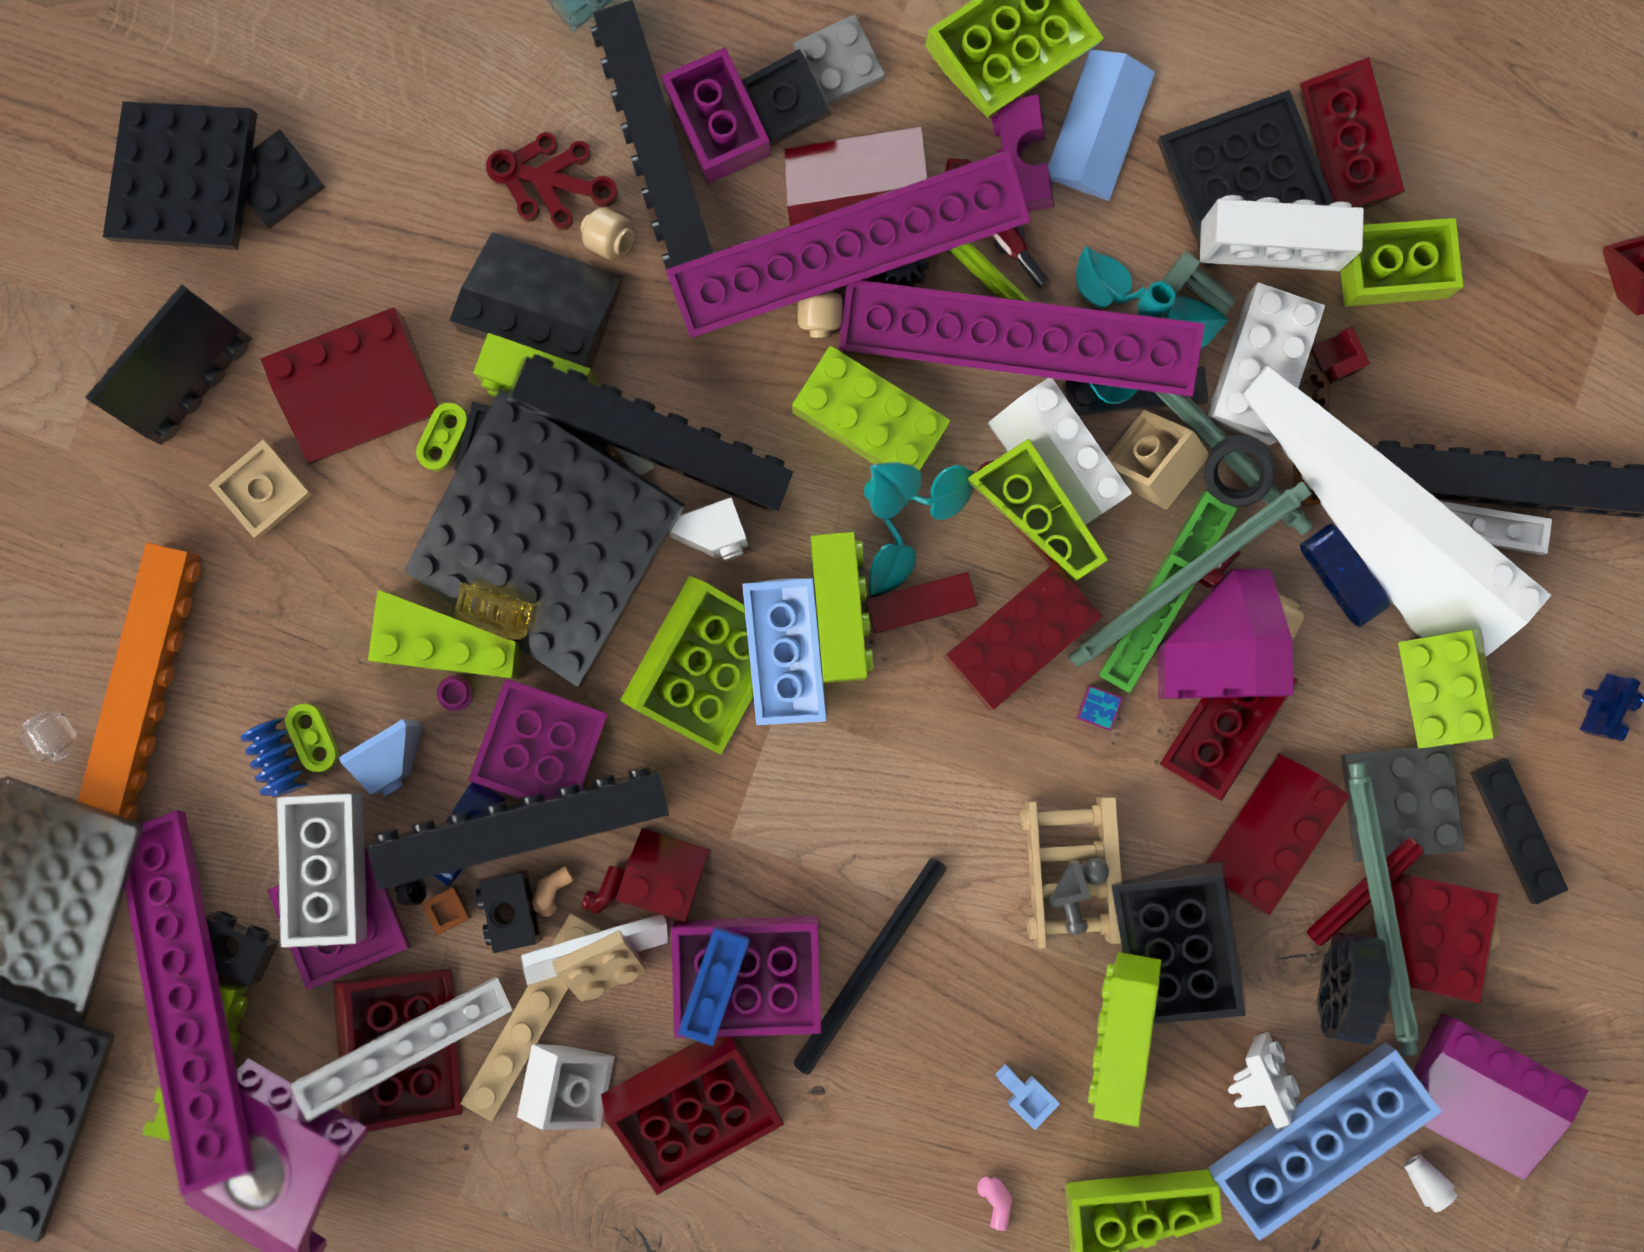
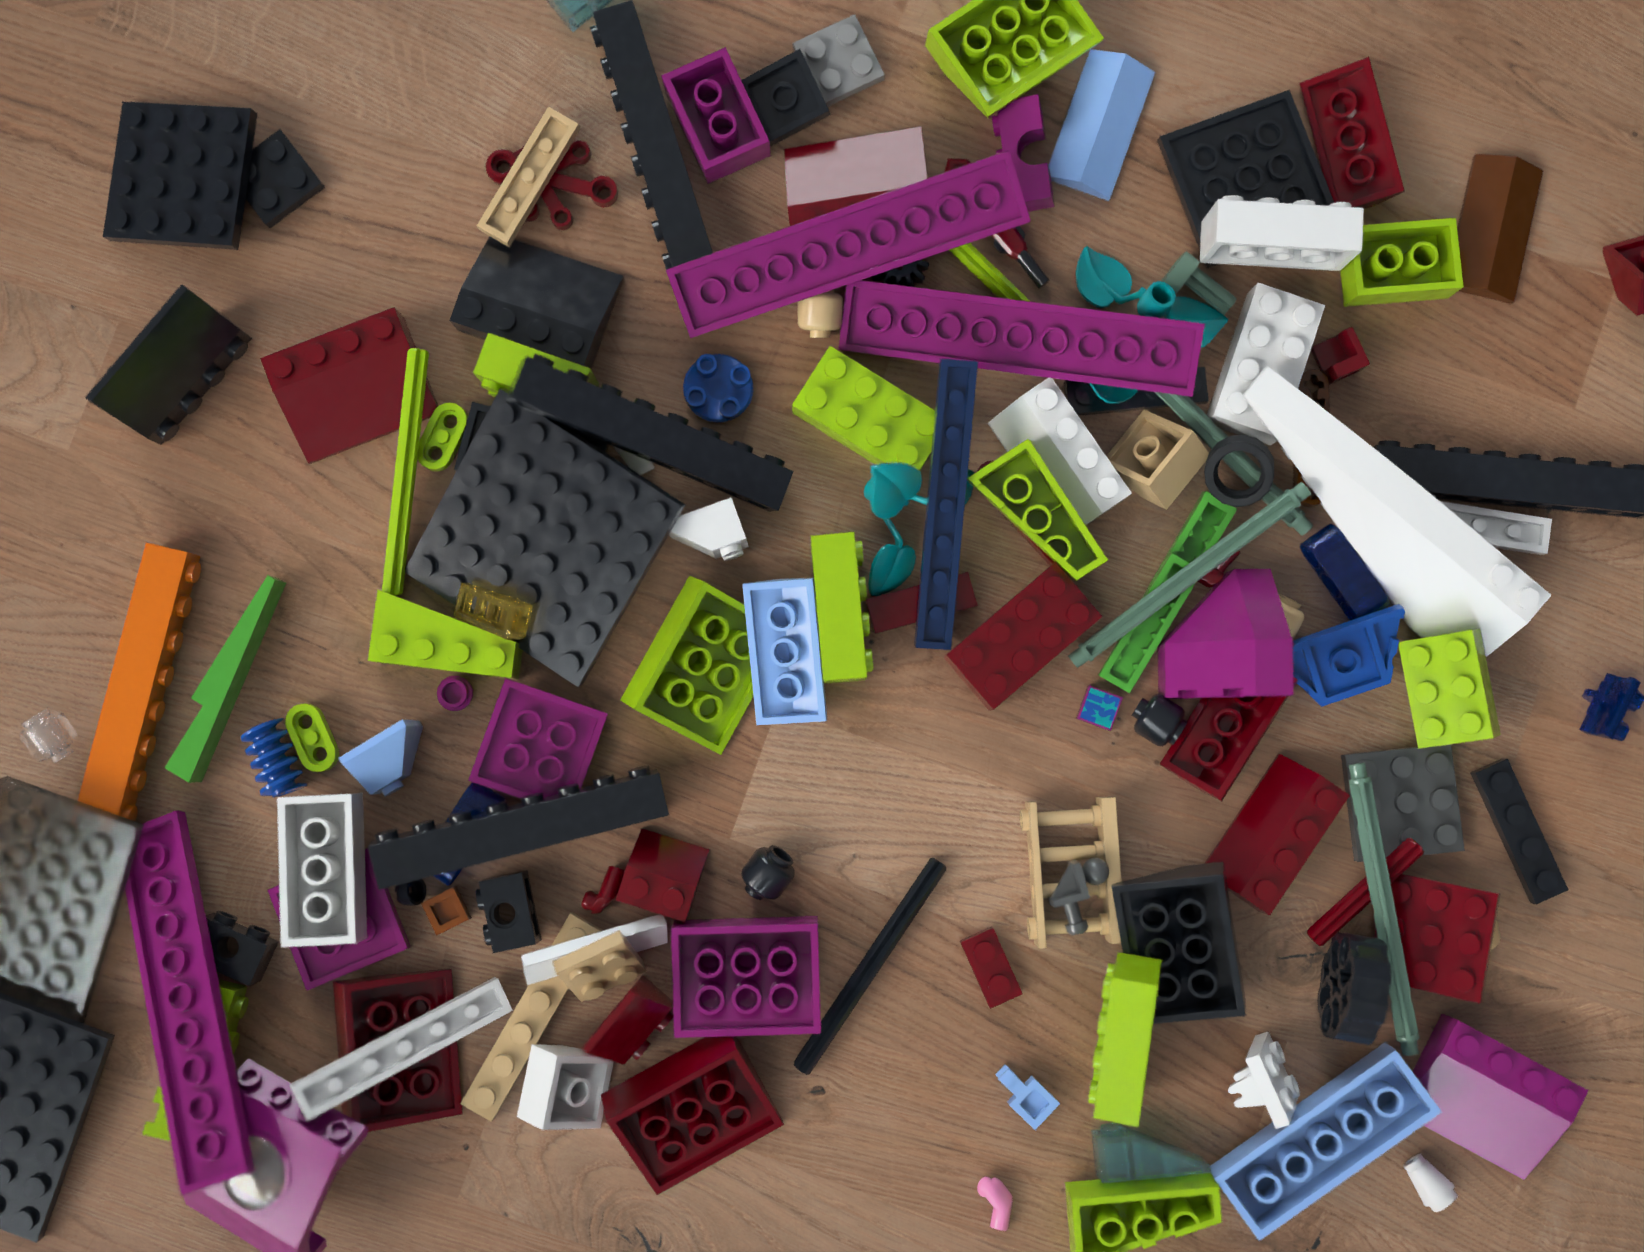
(223, 684): none -> bright green slope
(260, 489): tan plate -> none
(405, 471): none -> lime axle
(528, 176): none -> tan plate
(546, 889): light nougat arm -> none
(607, 233): tan head -> none
(630, 1024): none -> dark red slope
(713, 986): blue plate -> none
(718, 387): none -> blue dish
(768, 873): none -> black head
(945, 503): none -> dark blue plate
(991, 967): none -> dark red plate
(1132, 1155): none -> clear light blue slope
(1159, 720): none -> black head
(1348, 656): none -> blue wing
(1496, 224): none -> reddish brown slope

